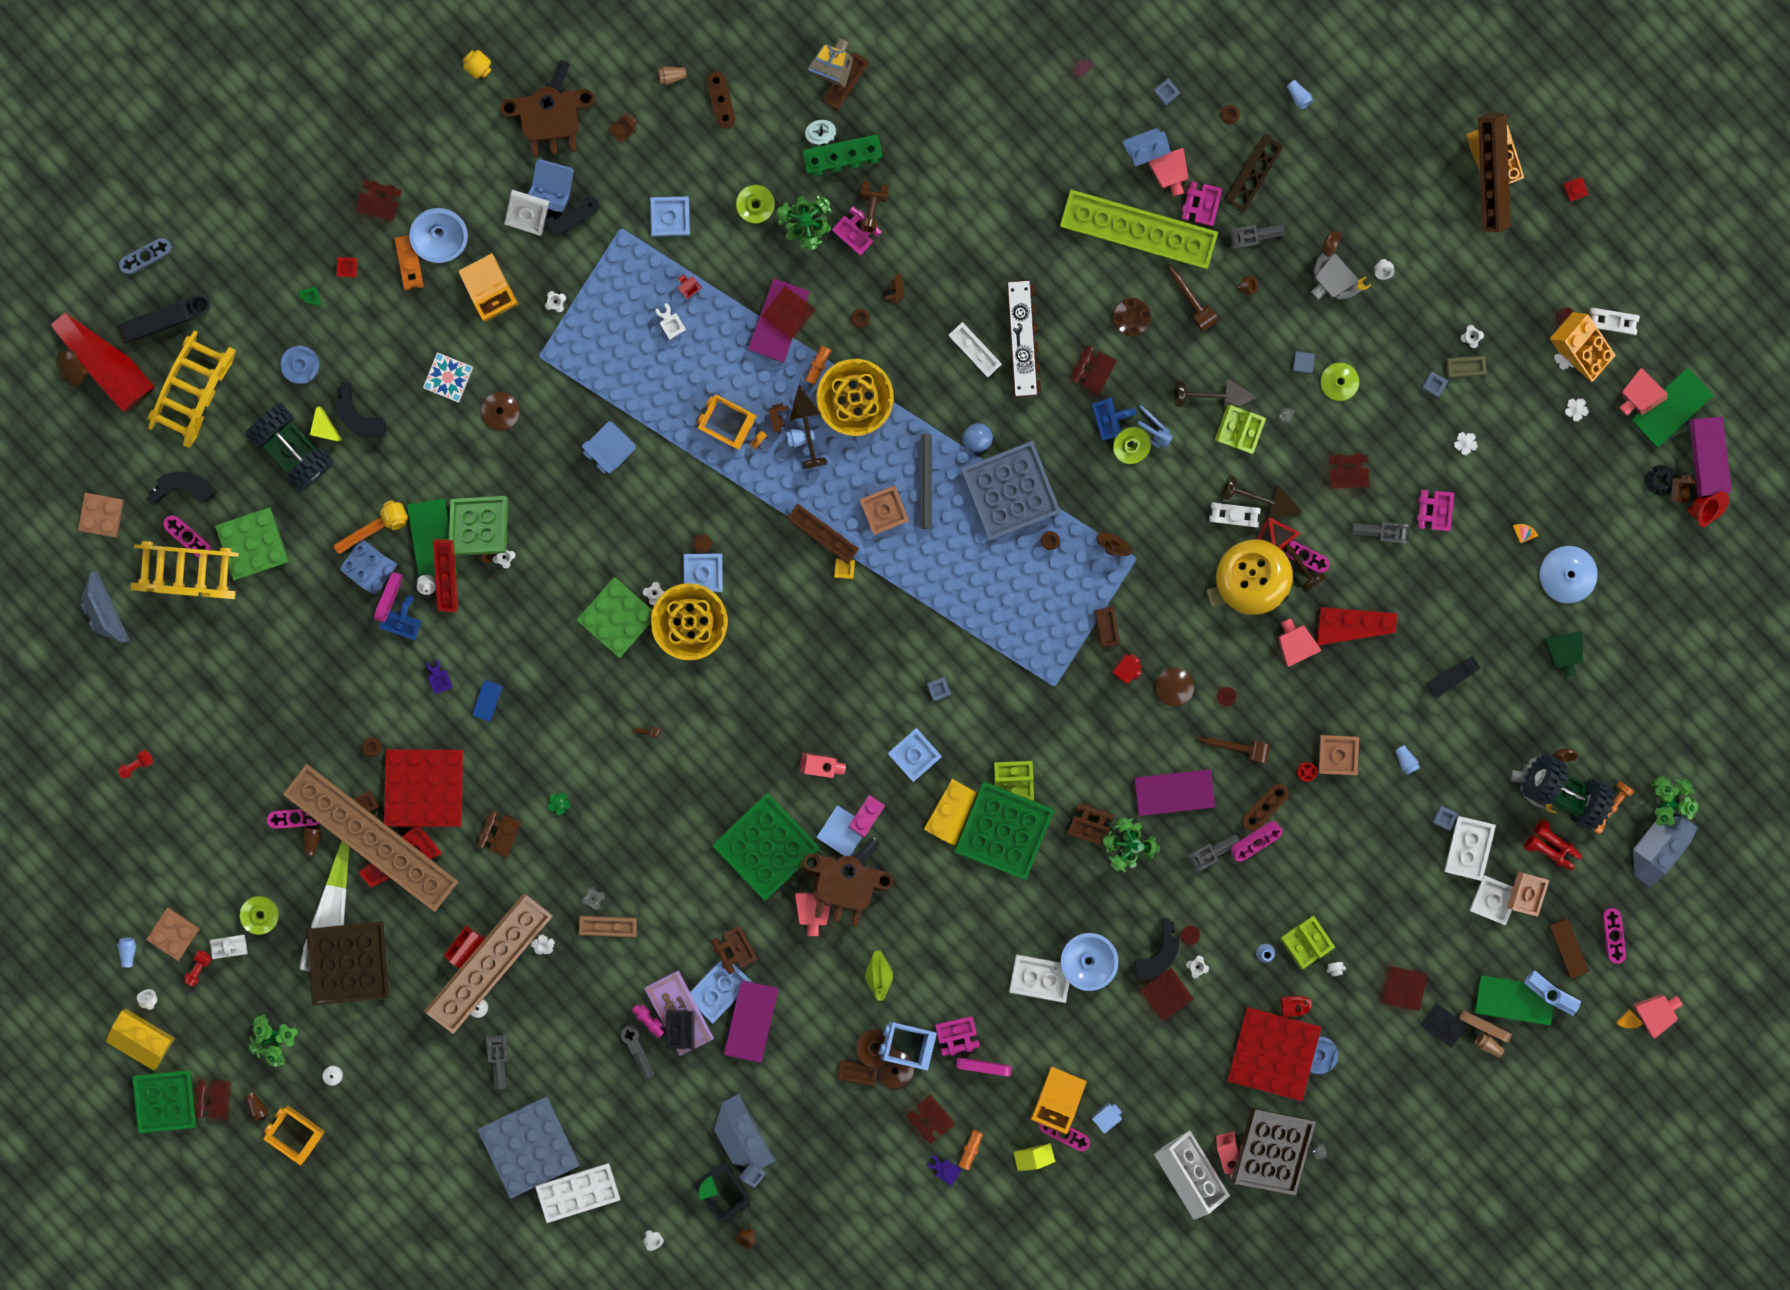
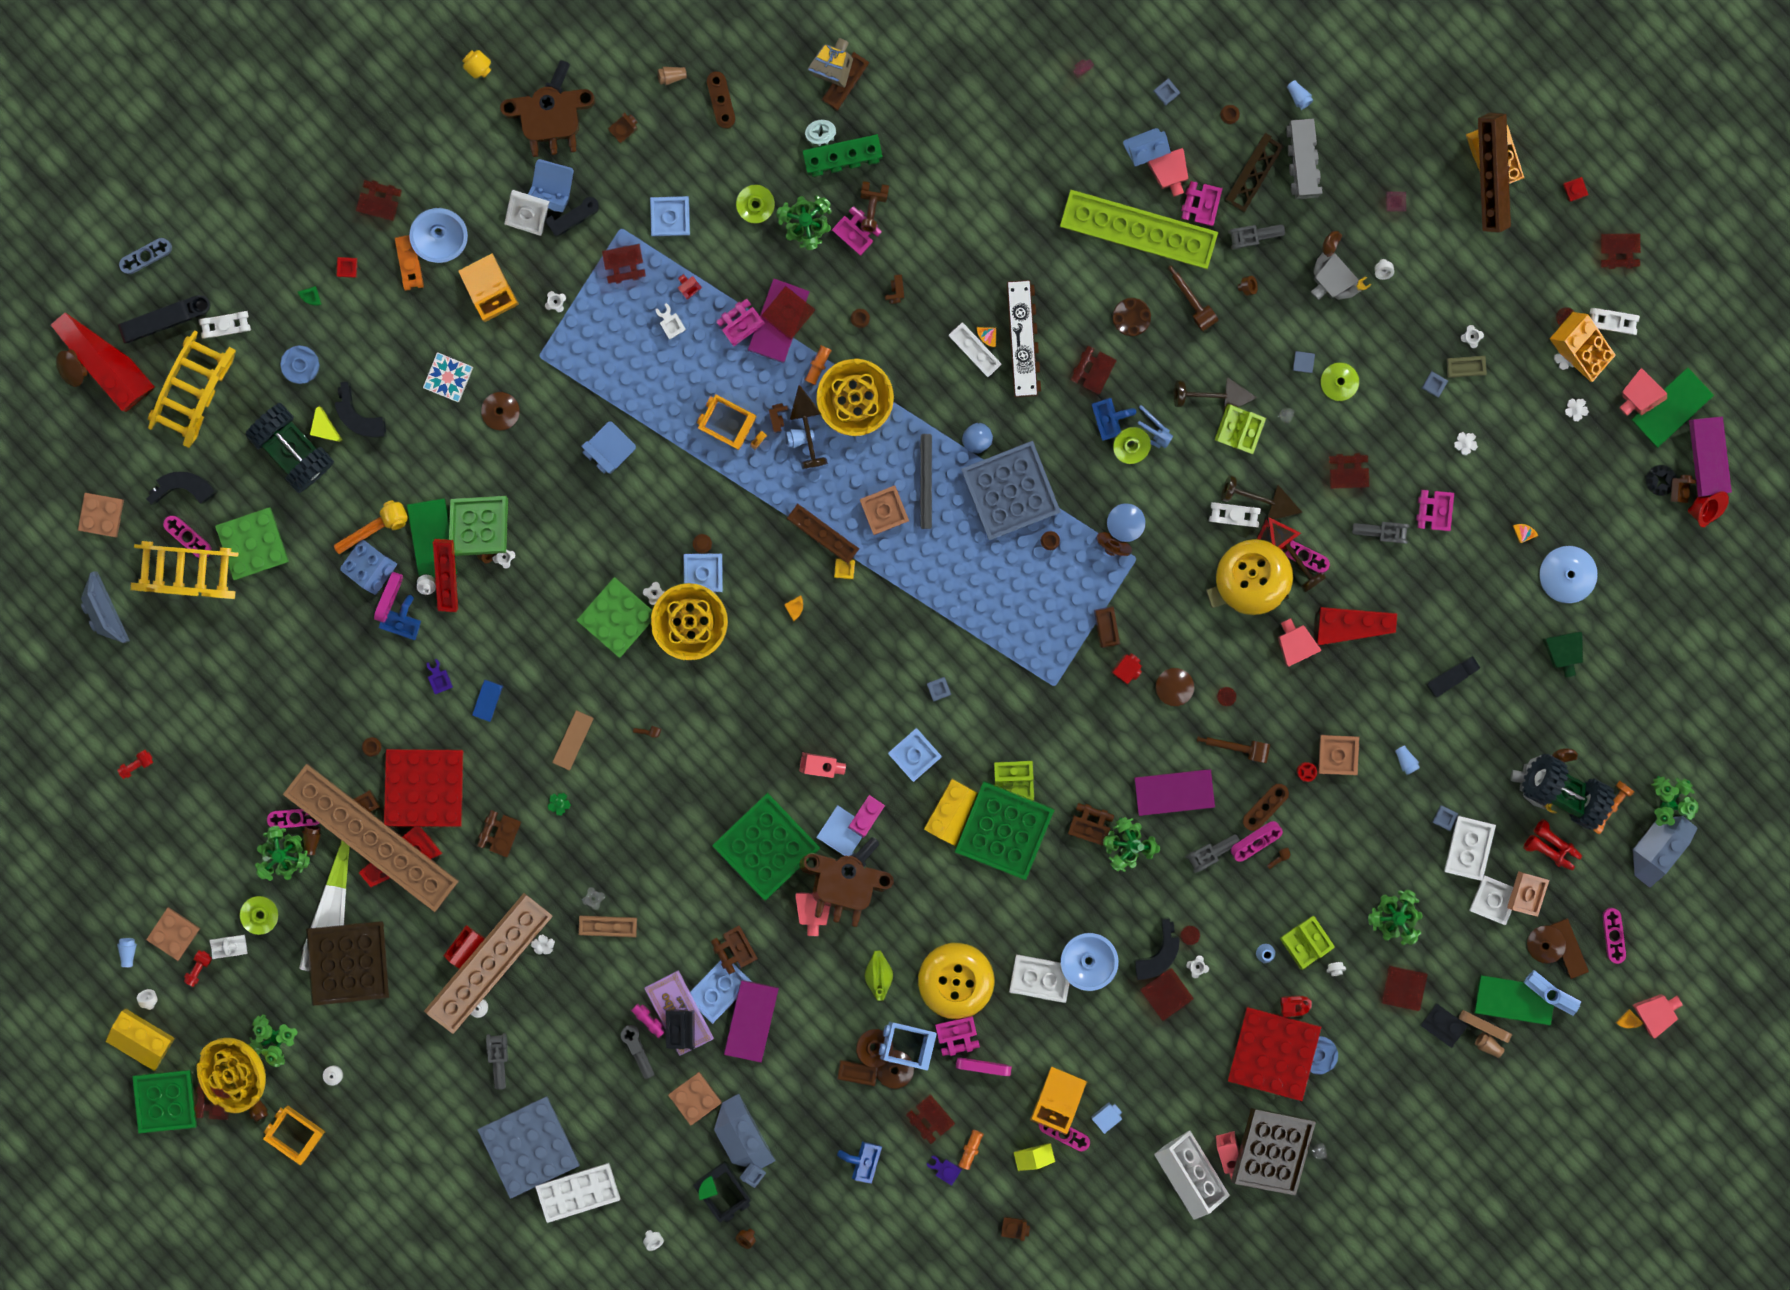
(224, 325): none -> white plate
(241, 1080): none -> yellow brick
(270, 851): none -> bright green plant
(573, 740): none -> medium nougat tile
(623, 257): none -> clear red plate
(695, 1098): none -> nougat plate
(743, 325): none -> dark pink plate
(795, 607): none -> light orange tile
(865, 1162): none -> plate
(974, 967): none -> yellow brick
(987, 335): none -> tile
(1015, 1228): none -> reddish brown bracket
(1126, 522): none -> medium blue dish
(1284, 855): none -> reddish brown hand
(1304, 159): none -> light grey wedge
(1395, 201): none -> clear pink plate
(1408, 916): none -> bright green plant
(1549, 935): none -> reddish brown dish
(1620, 244): none -> clear red plate

